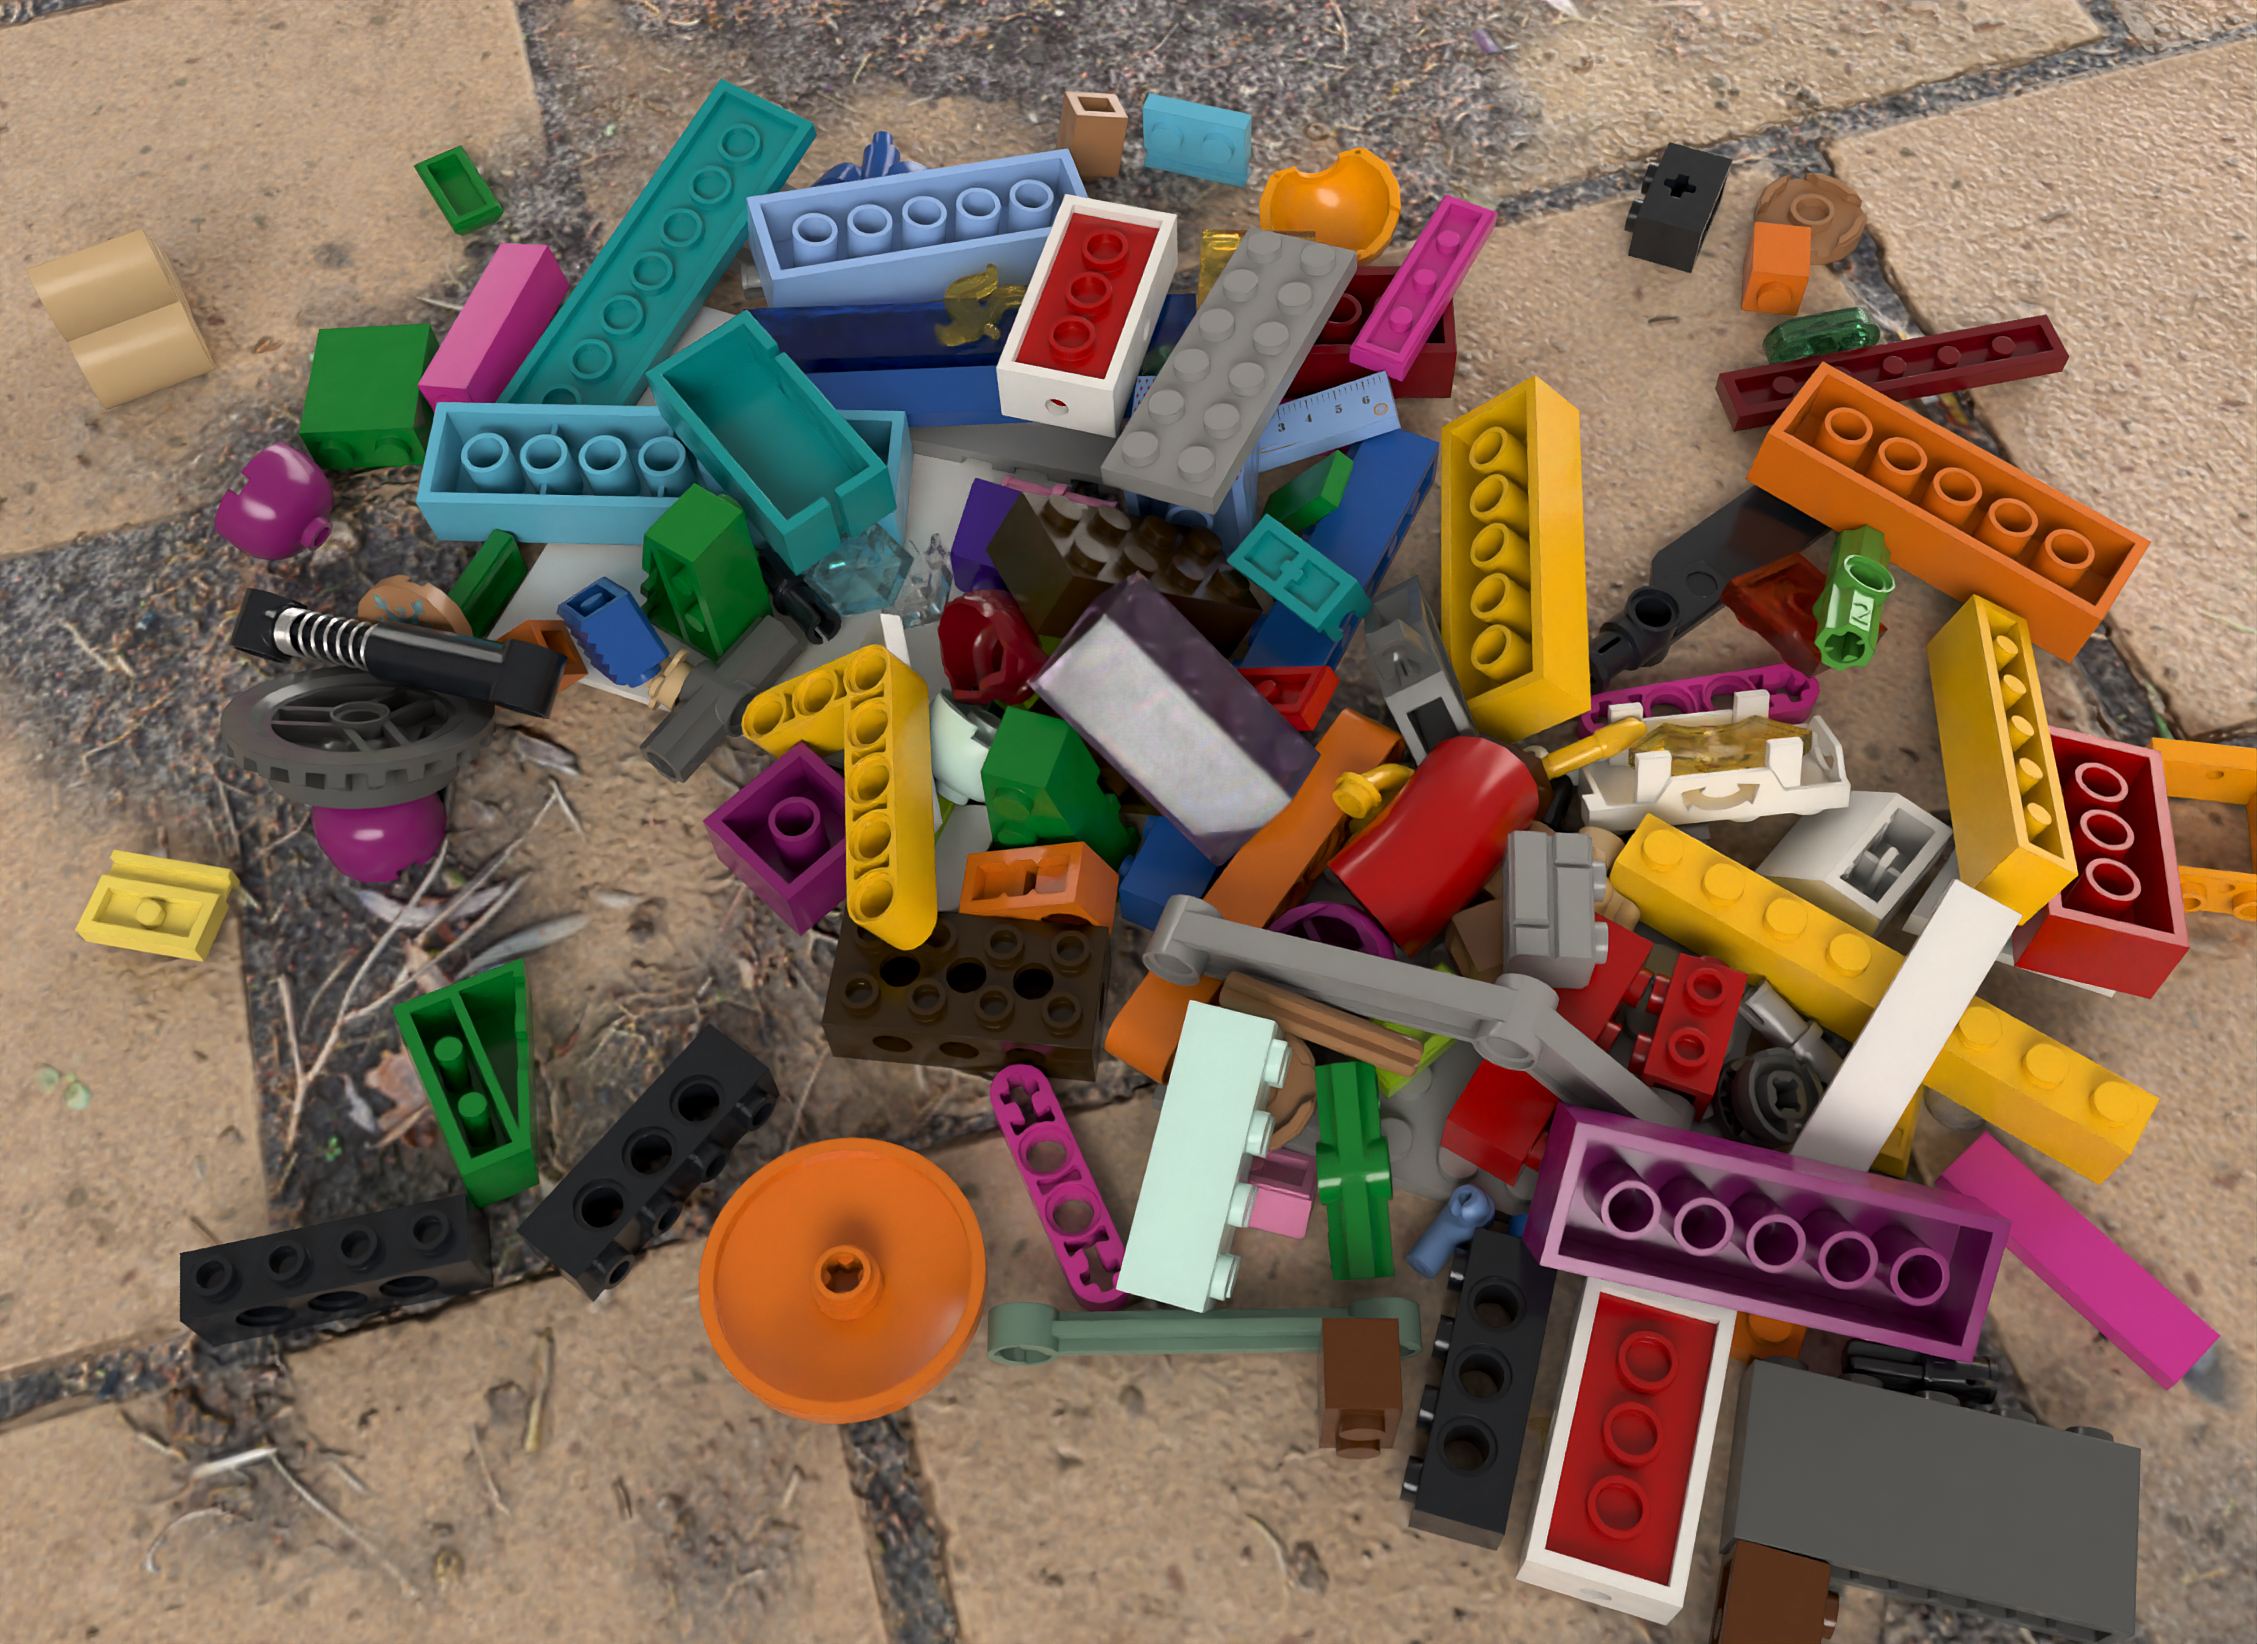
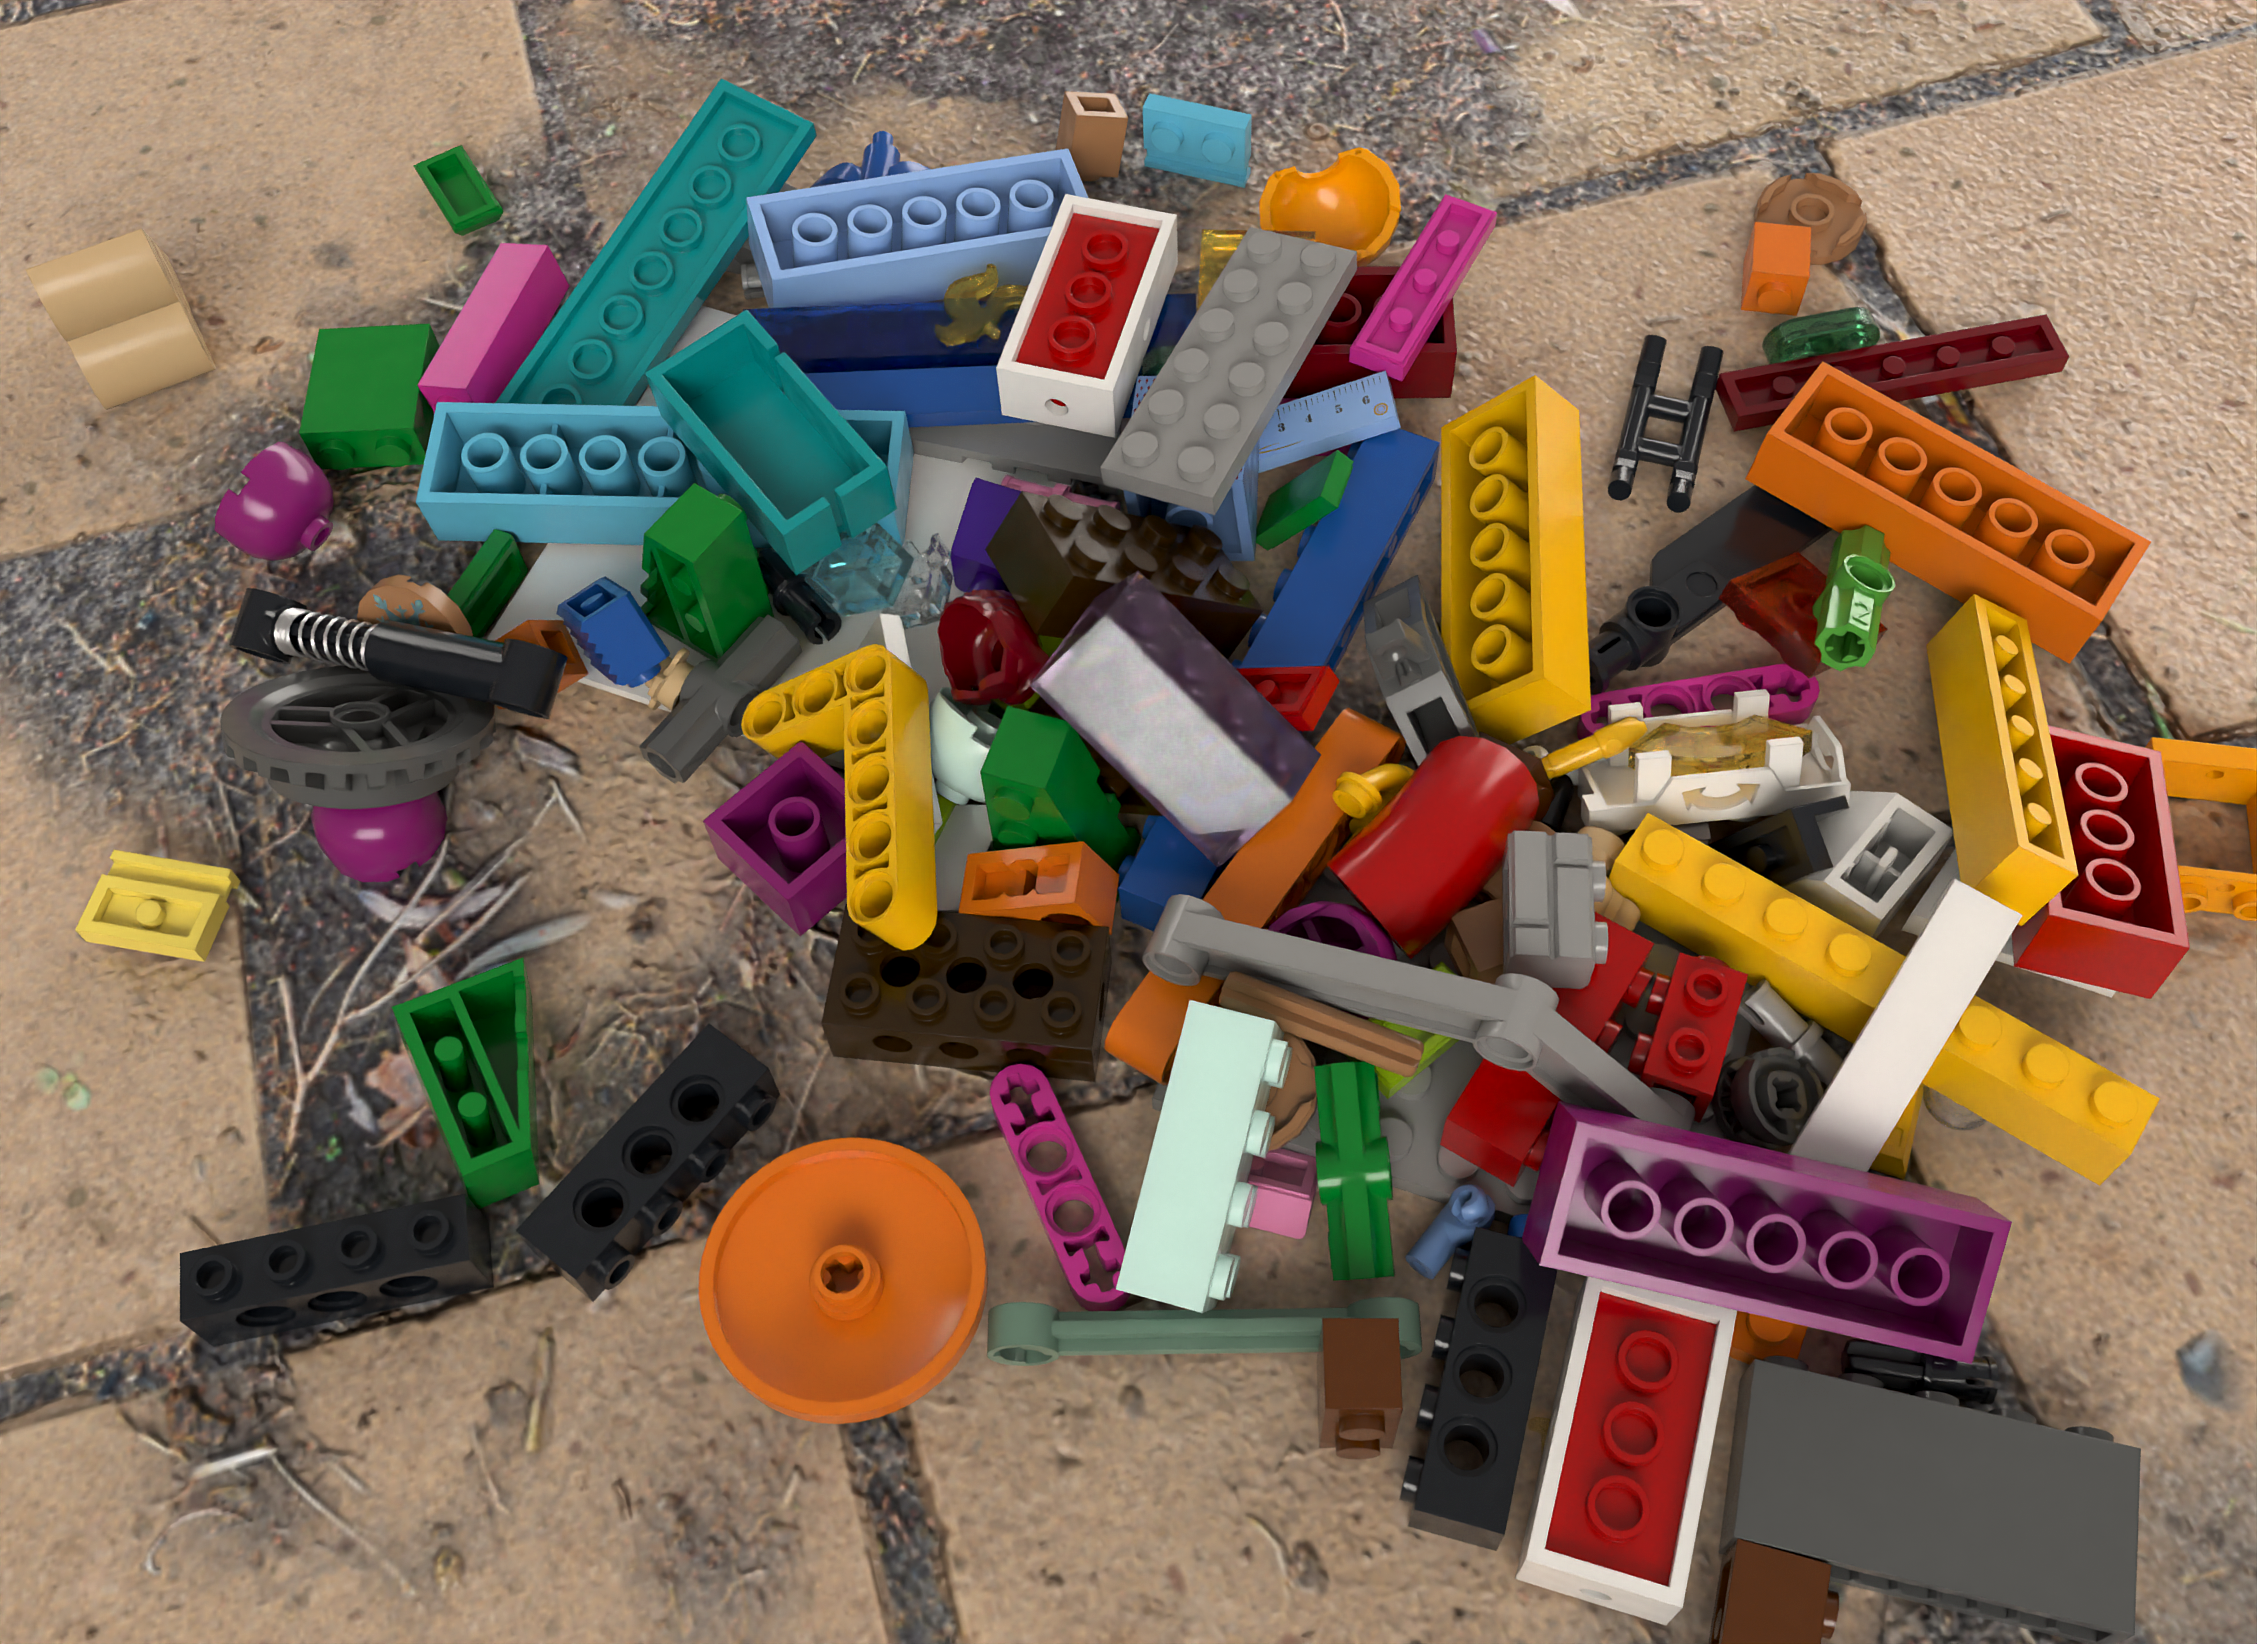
(1299, 577): teal hinge -> none
(1677, 206): black brick -> none
(1691, 413): none -> black piece
(1784, 845): none -> black panel
(2083, 1263): dark pink tile -> none

